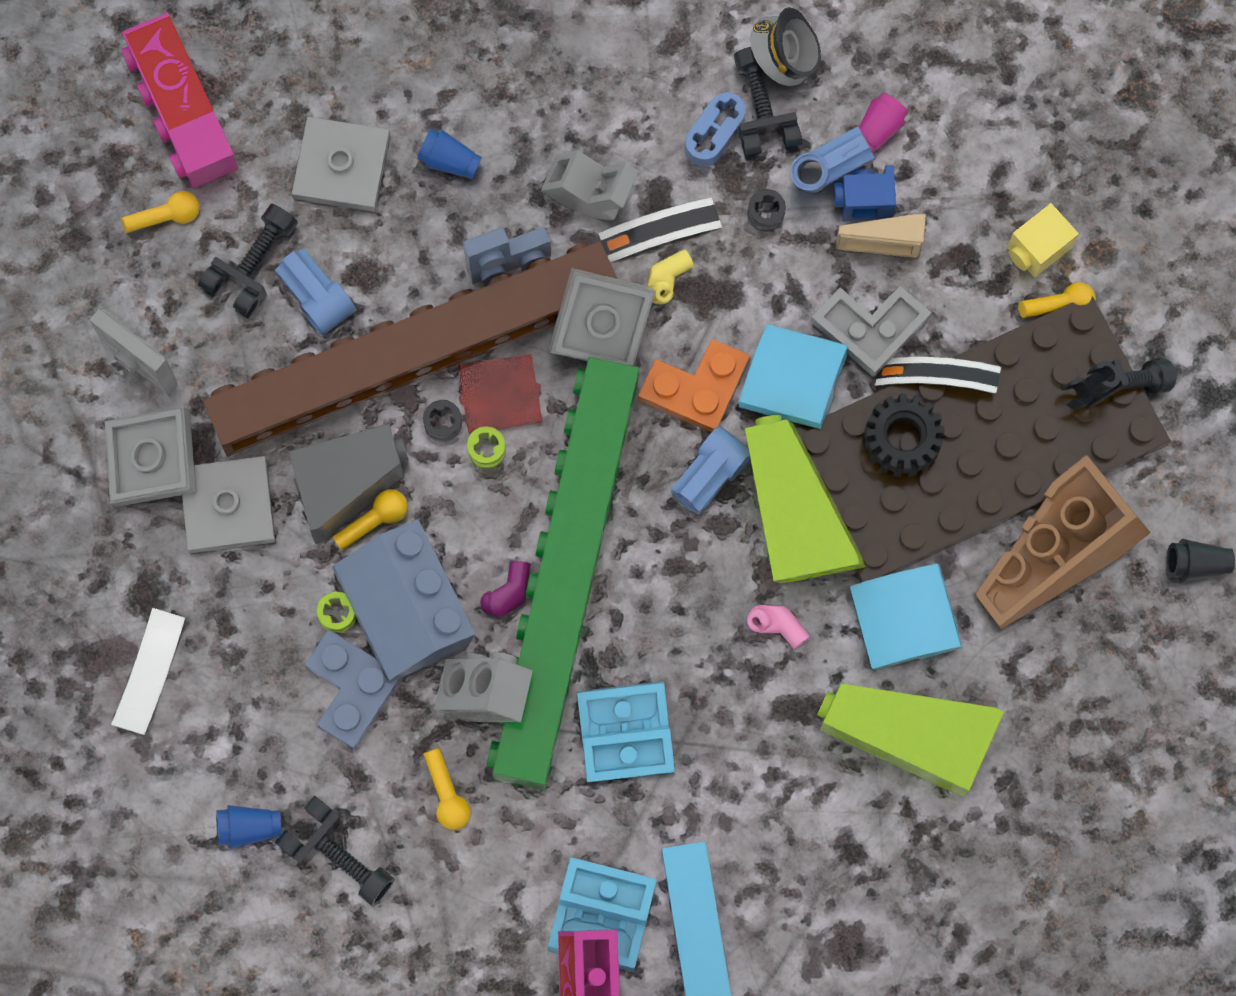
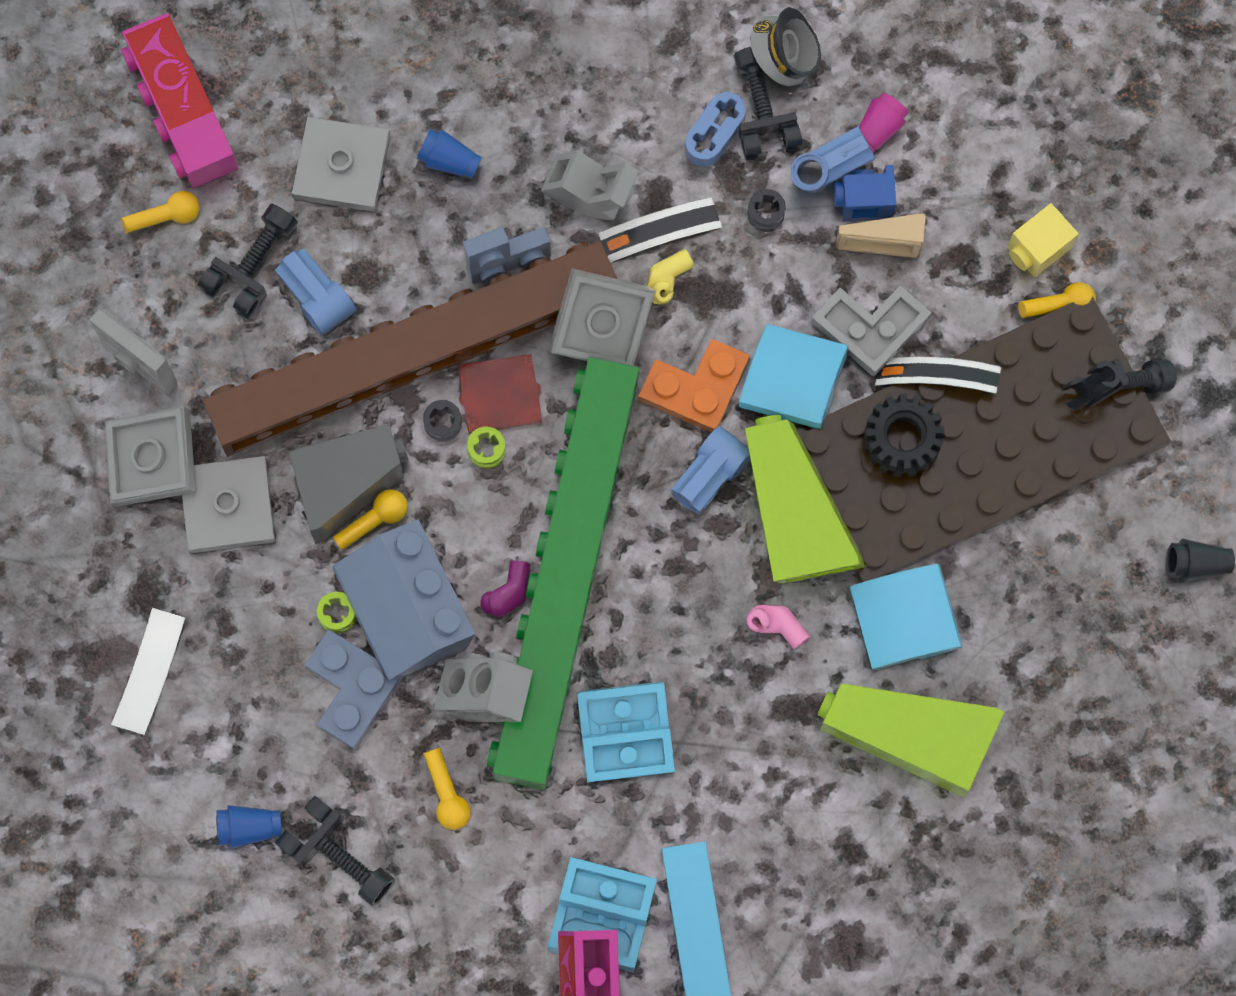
(1068, 539): medium nougat wedge -> none

